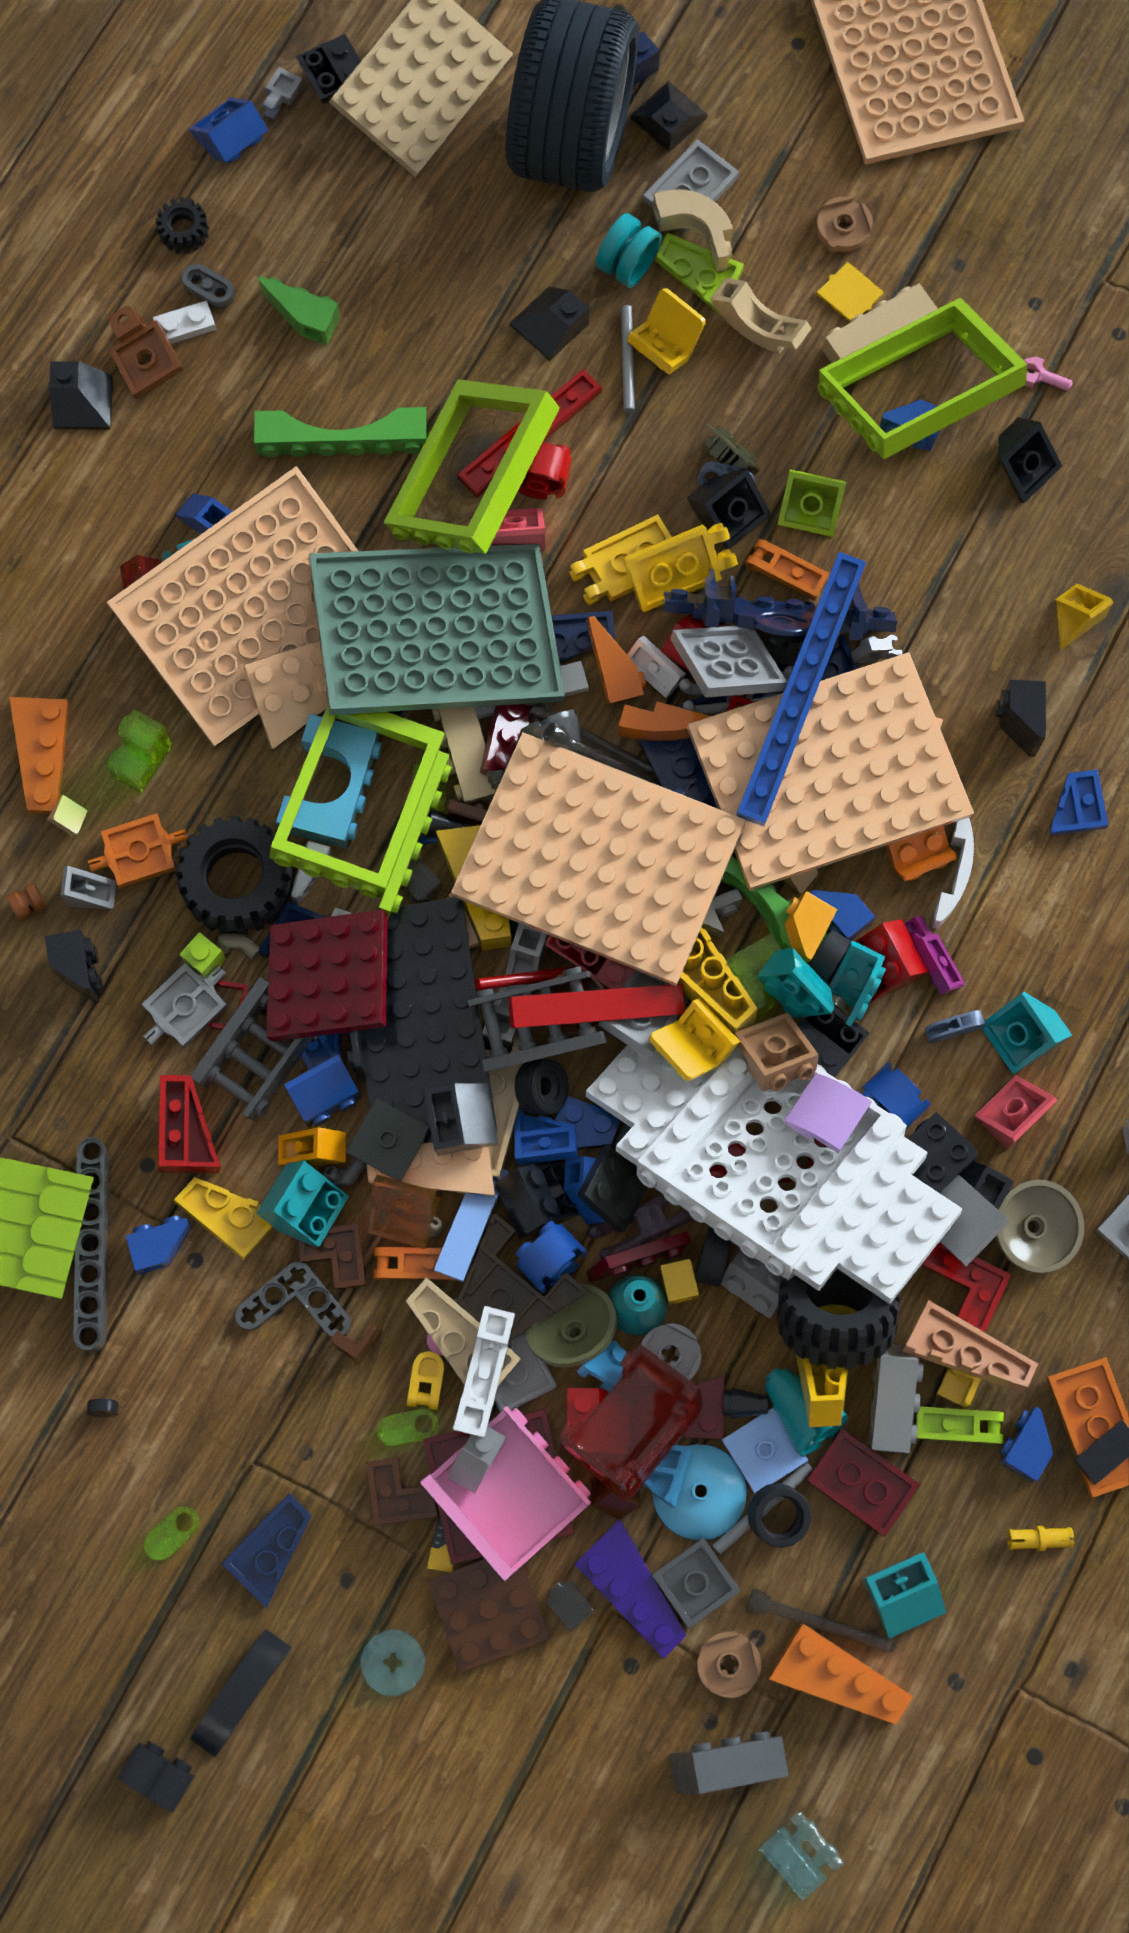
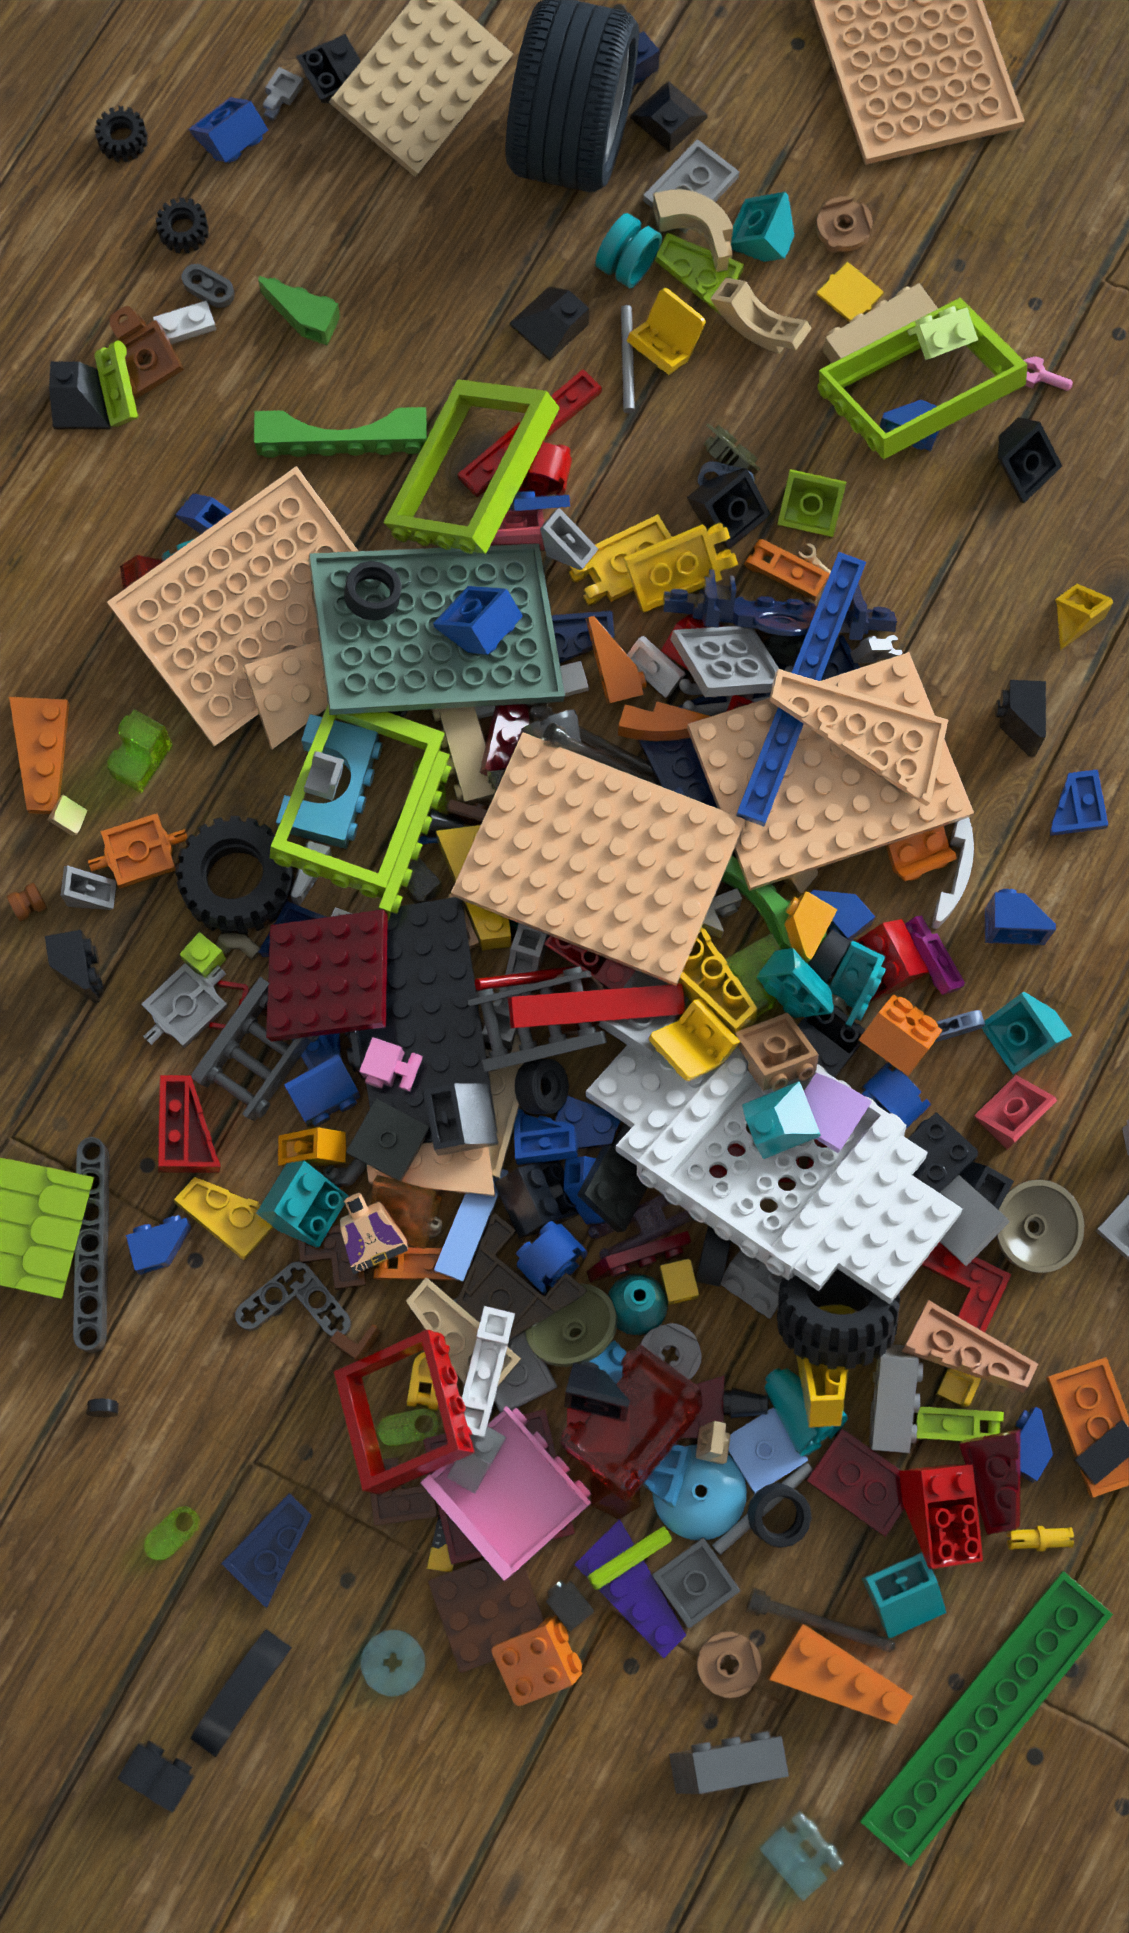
(115, 121): none -> black tyre
(116, 384): none -> lime plate
(324, 775): none -> light grey panel
(360, 1422): none -> red window
(370, 1234): none -> torso
(375, 571): none -> black tyre
(384, 1062): none -> bright pink brick
(479, 619): none -> blue slope
(528, 501): none -> blue wing
(537, 1662): none -> orange bracket
(566, 541): none -> light grey slope
(595, 1392): none -> black slope
(629, 1558): none -> lime axle
(713, 1443): none -> tan bracket
(764, 227): none -> teal slope
(780, 1120): none -> teal slope
(812, 558): none -> tan hand
(884, 736): none -> light nougat wing
(901, 1034): none -> orange hinge
(943, 1513): none -> red slope
(944, 333): none -> yellowish green bracket
(985, 1718): none -> green plate
(996, 1478): none -> dark red wing
(1016, 920): none -> blue slope

